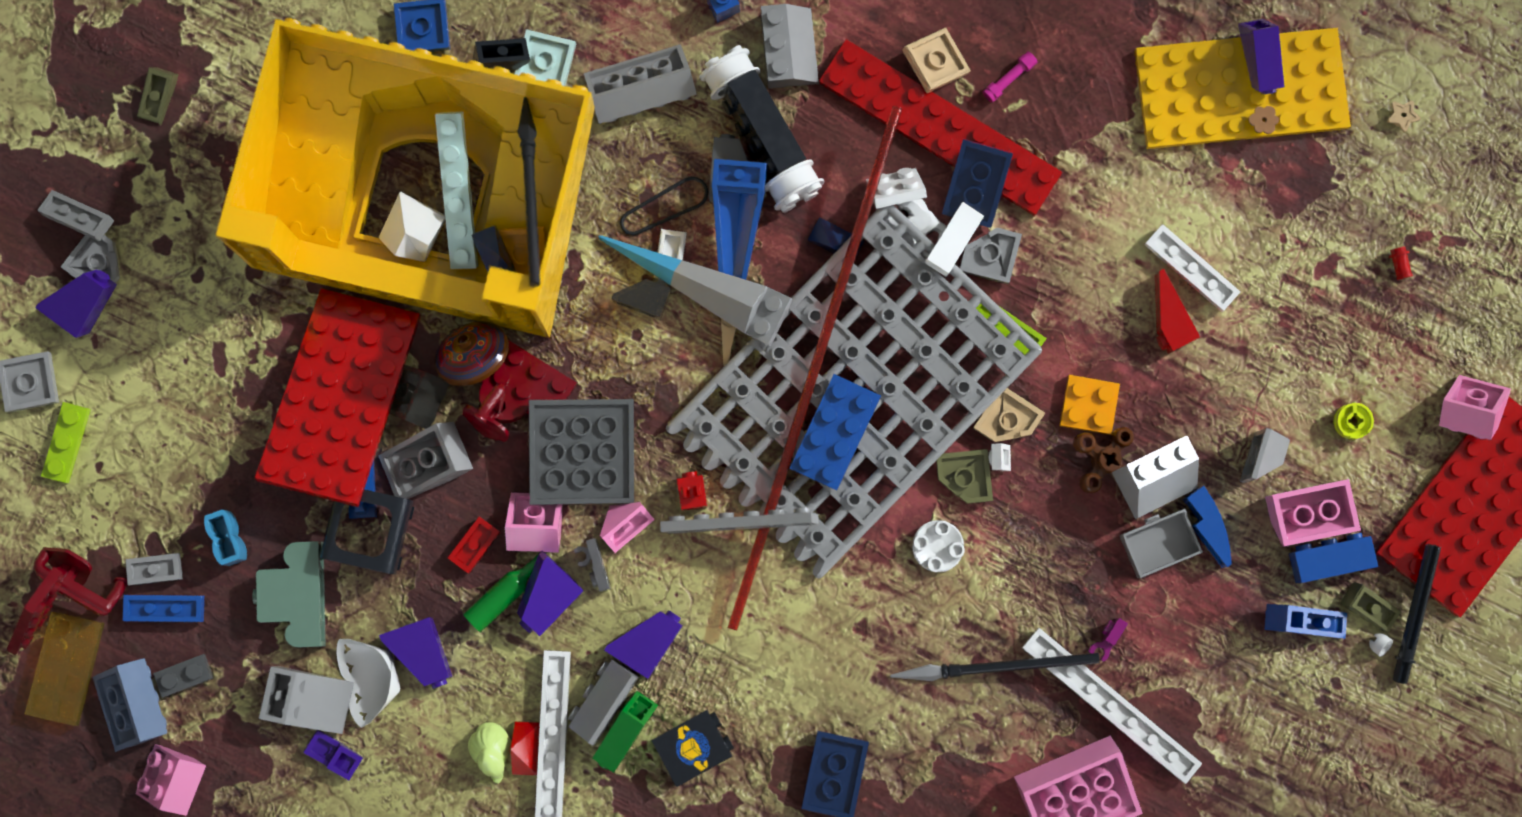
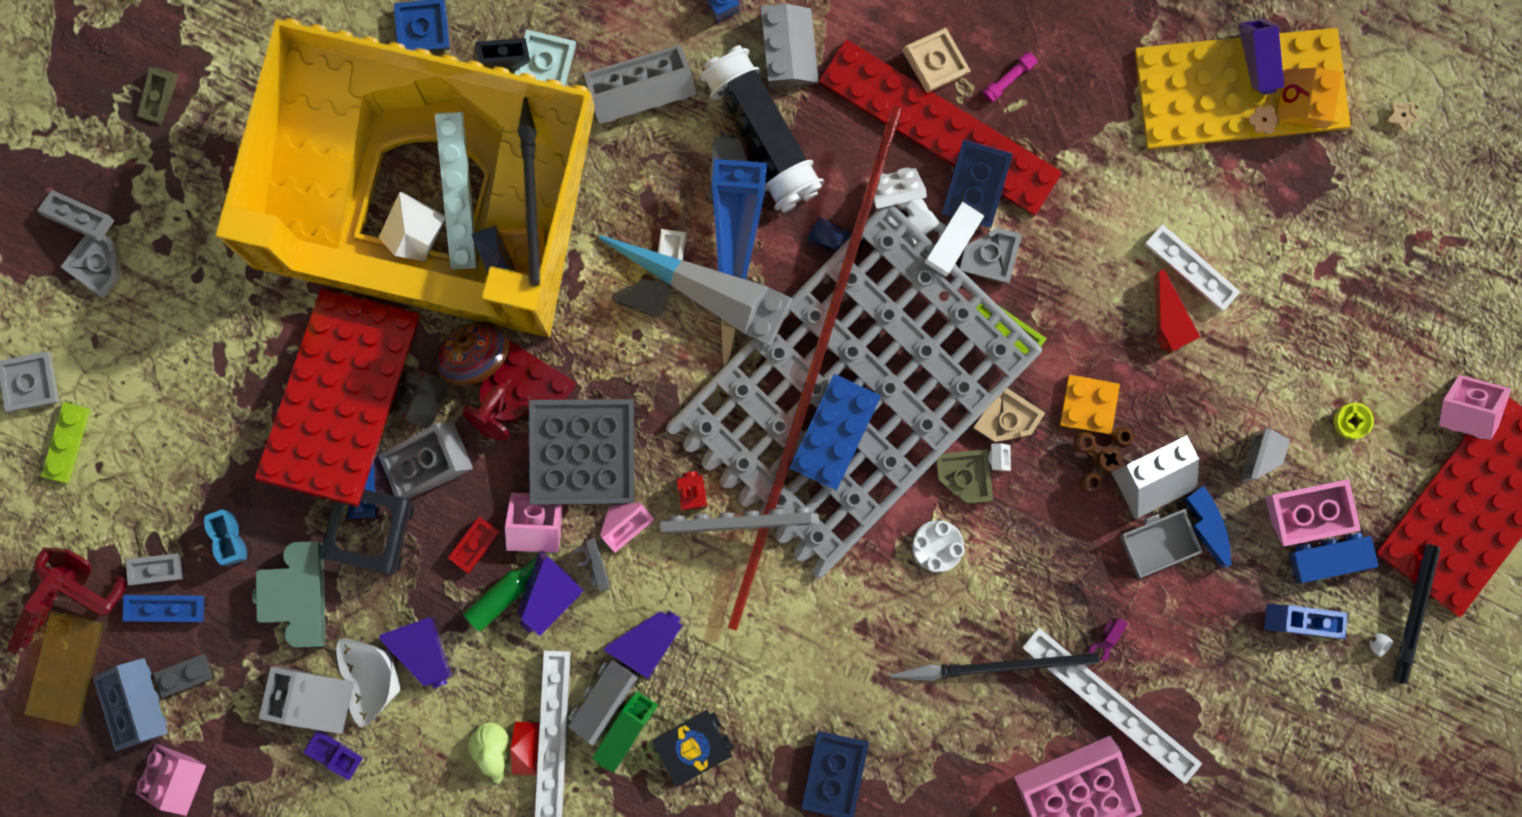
(79, 302): dark purple slope -> none
(657, 196): black piece -> none
(1309, 97): none -> light orange slope
(1370, 607): olive slope -> none
(1401, 262): red pin -> none

